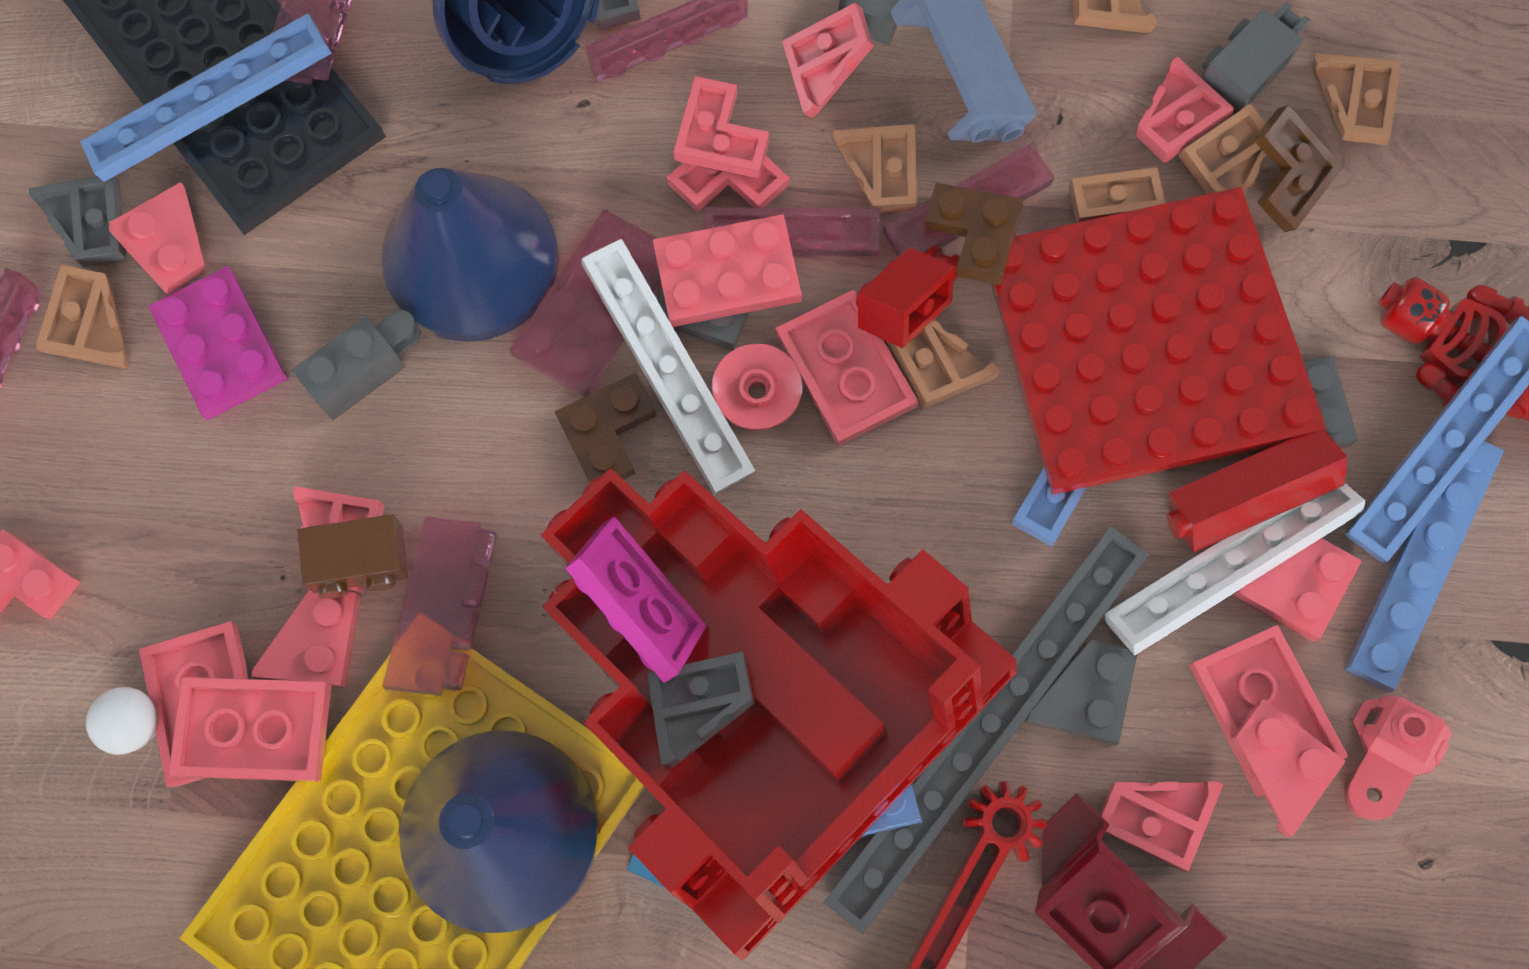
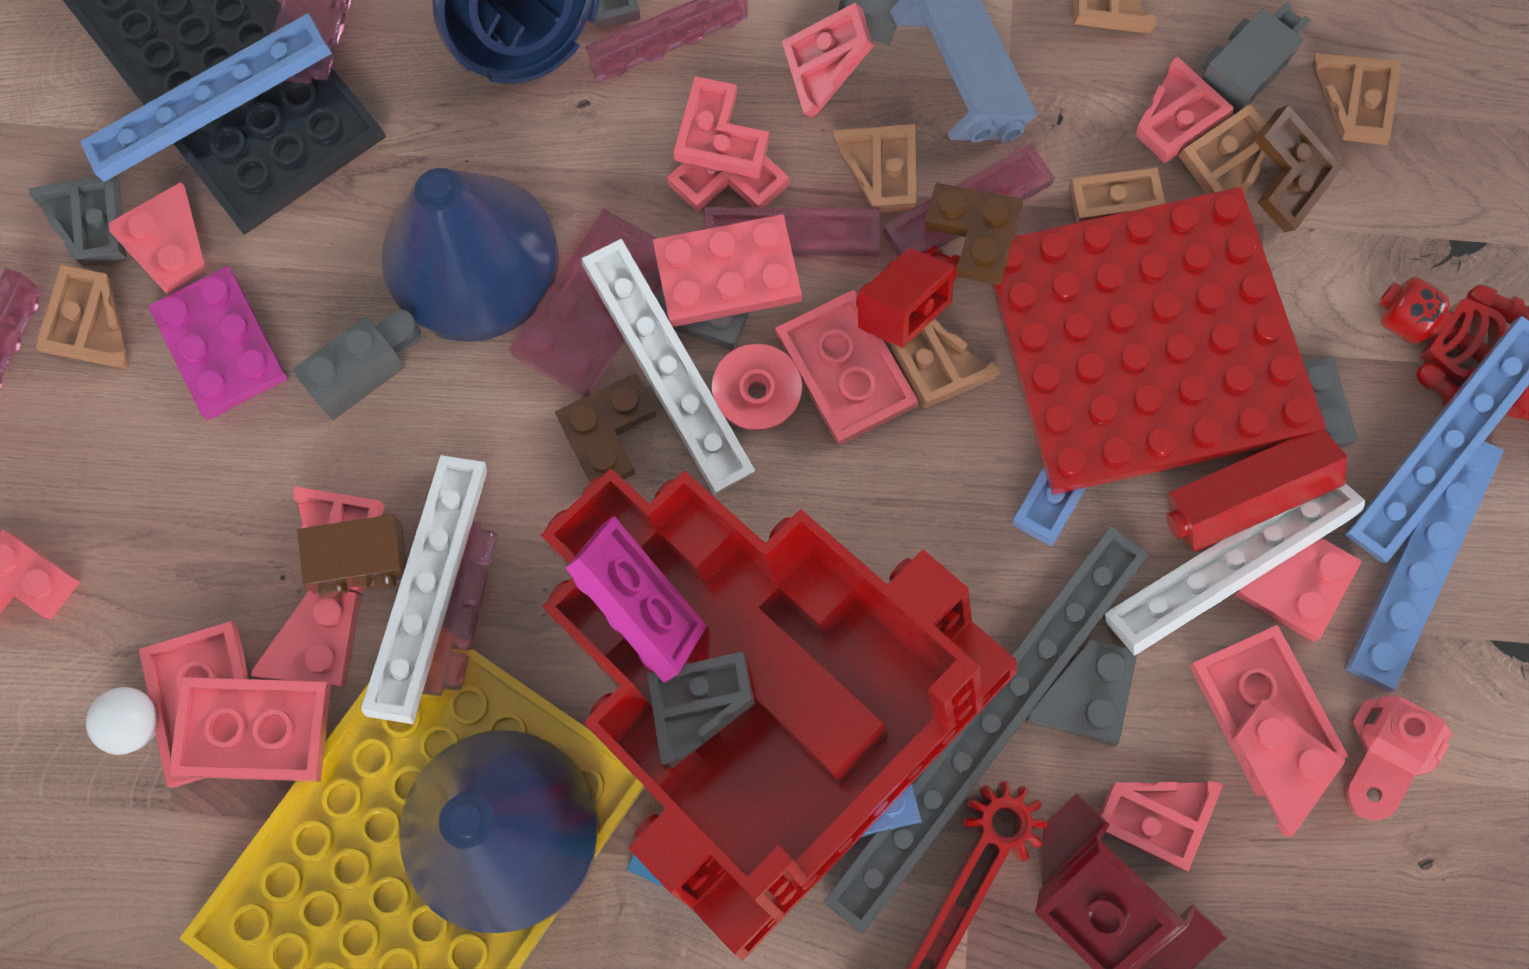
(425, 591): none -> white plate

